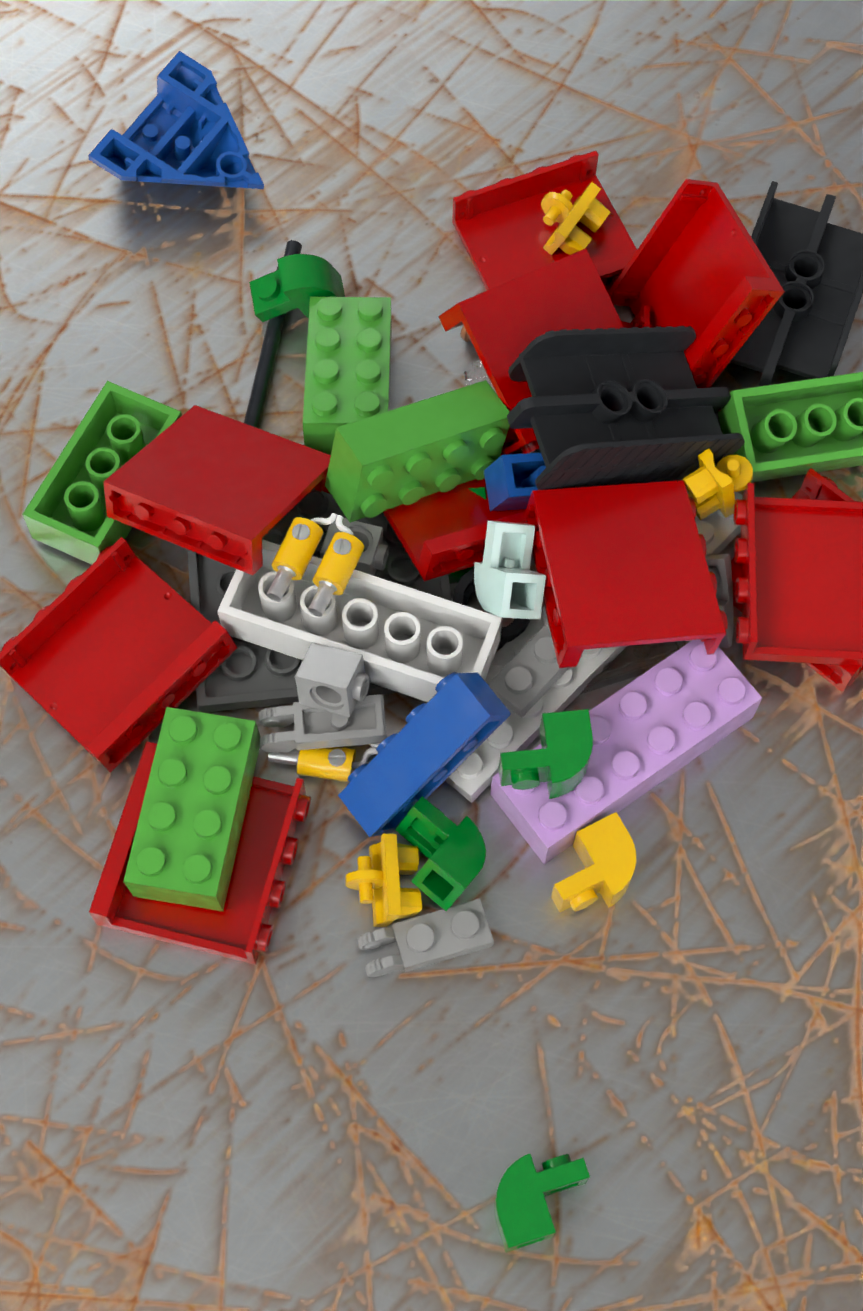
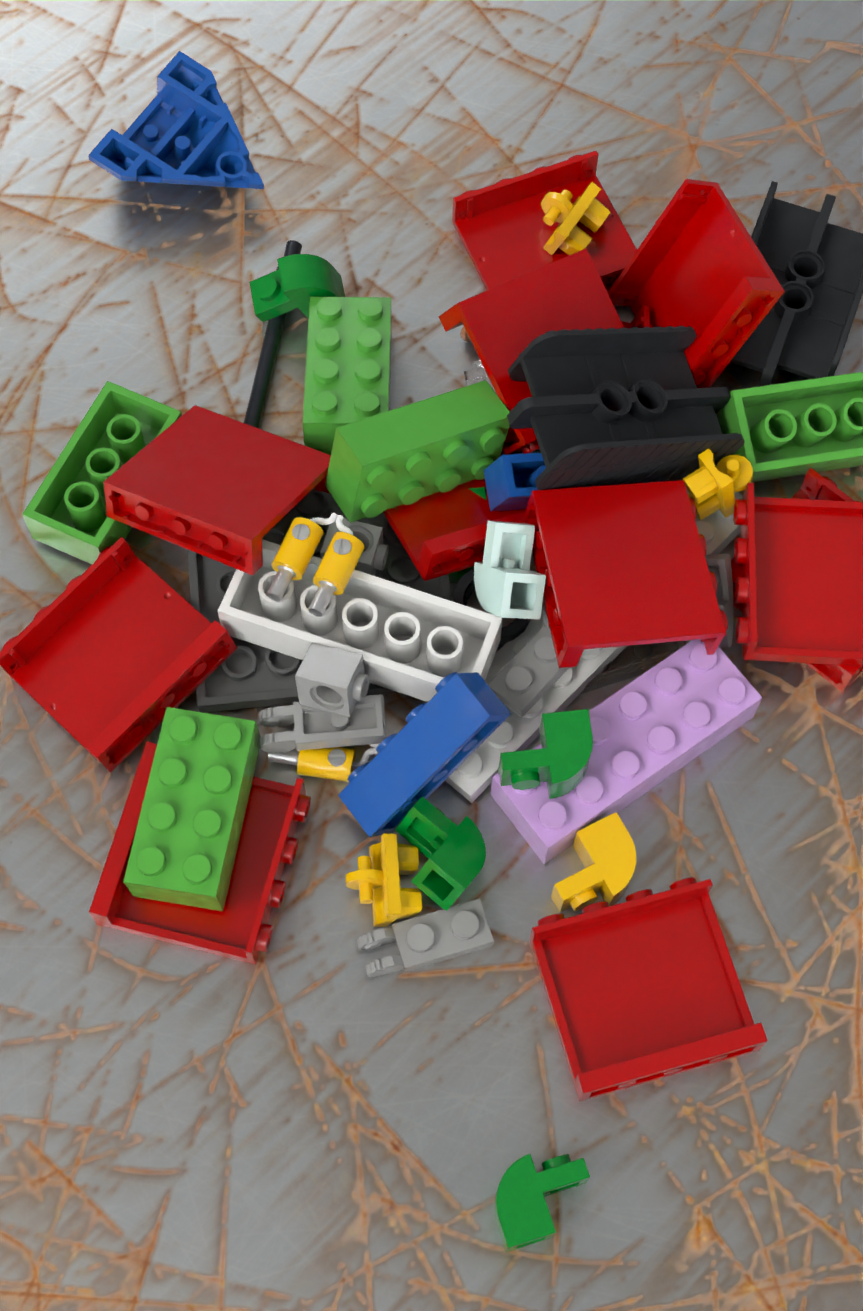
(643, 988): none -> red panel

